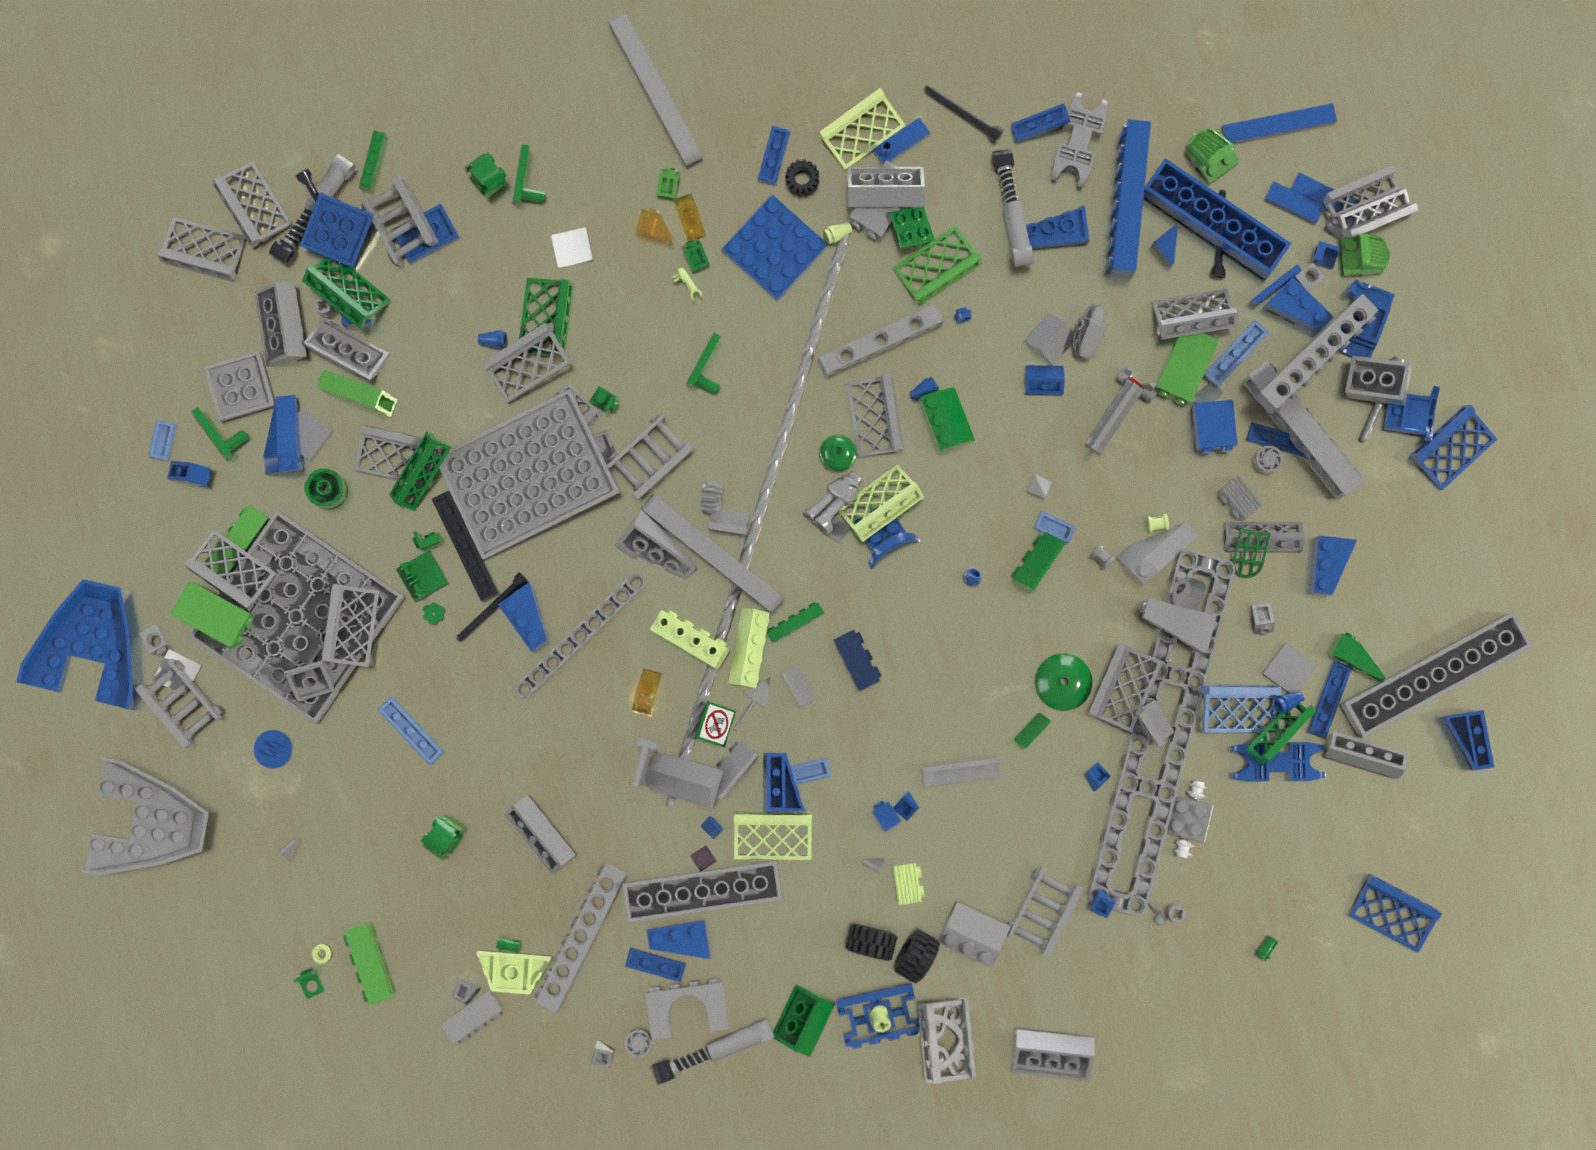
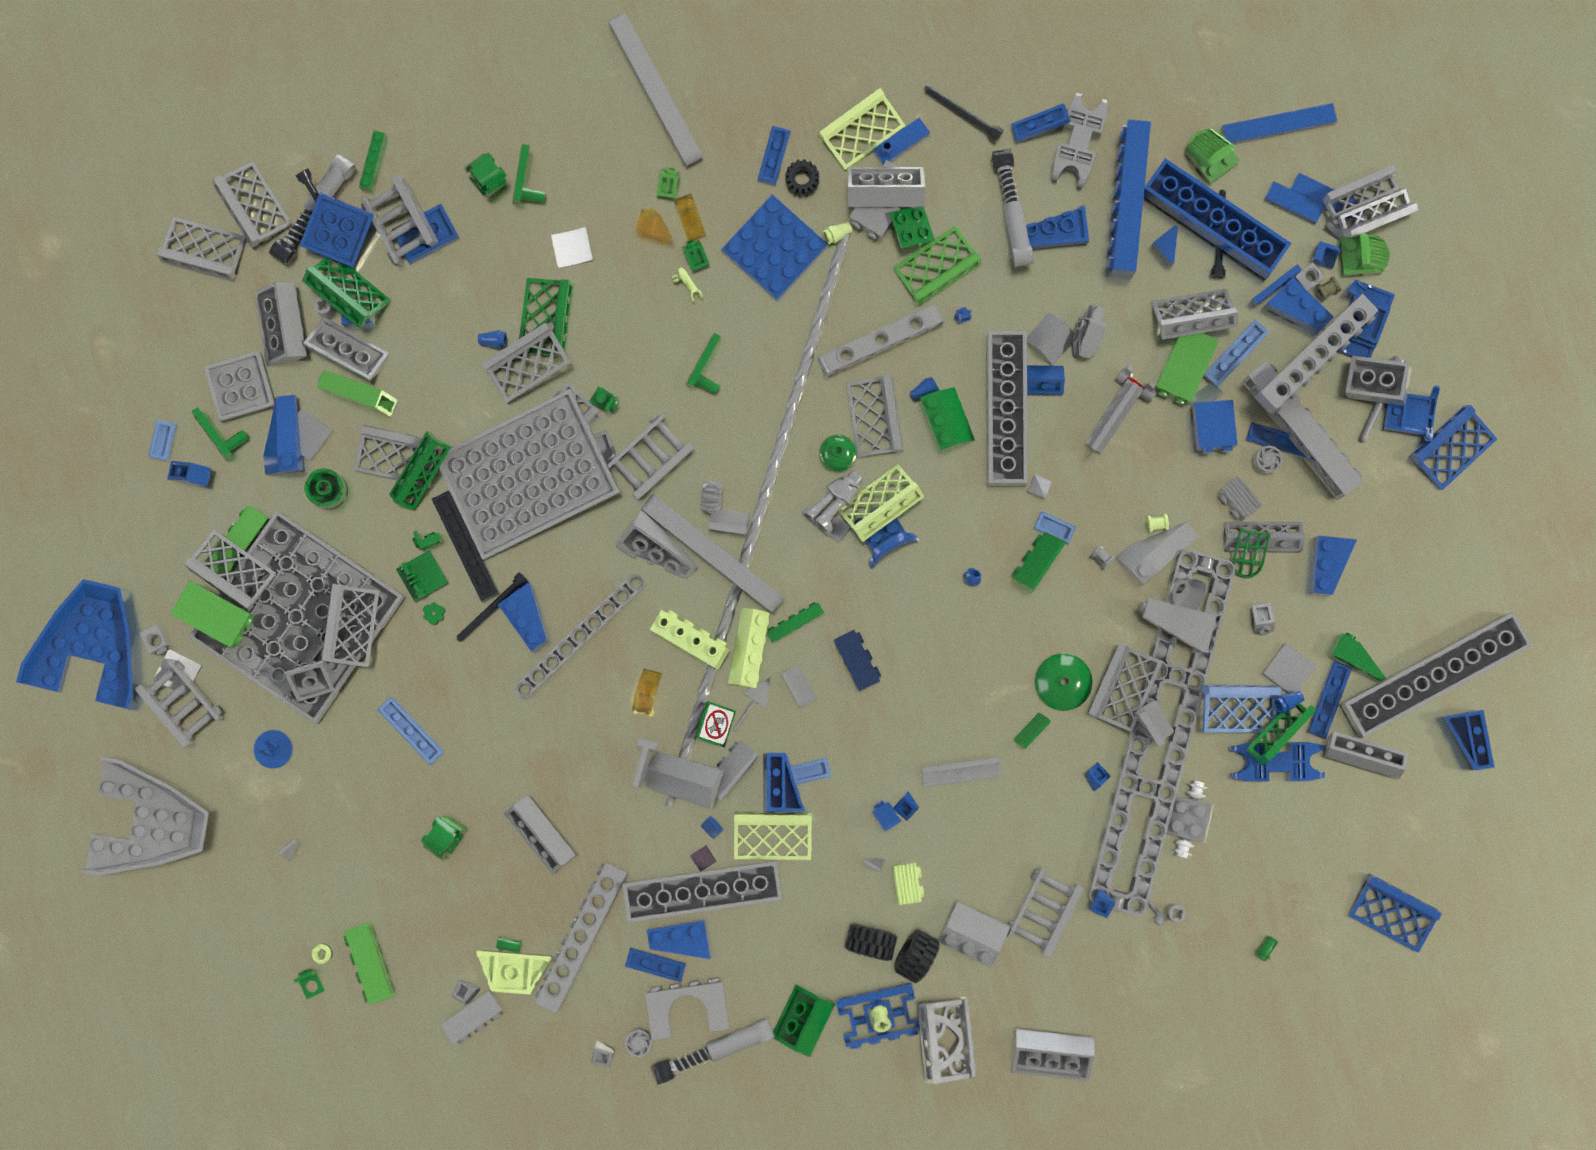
(1007, 408): none -> light grey brick
(1328, 288): none -> olive bush

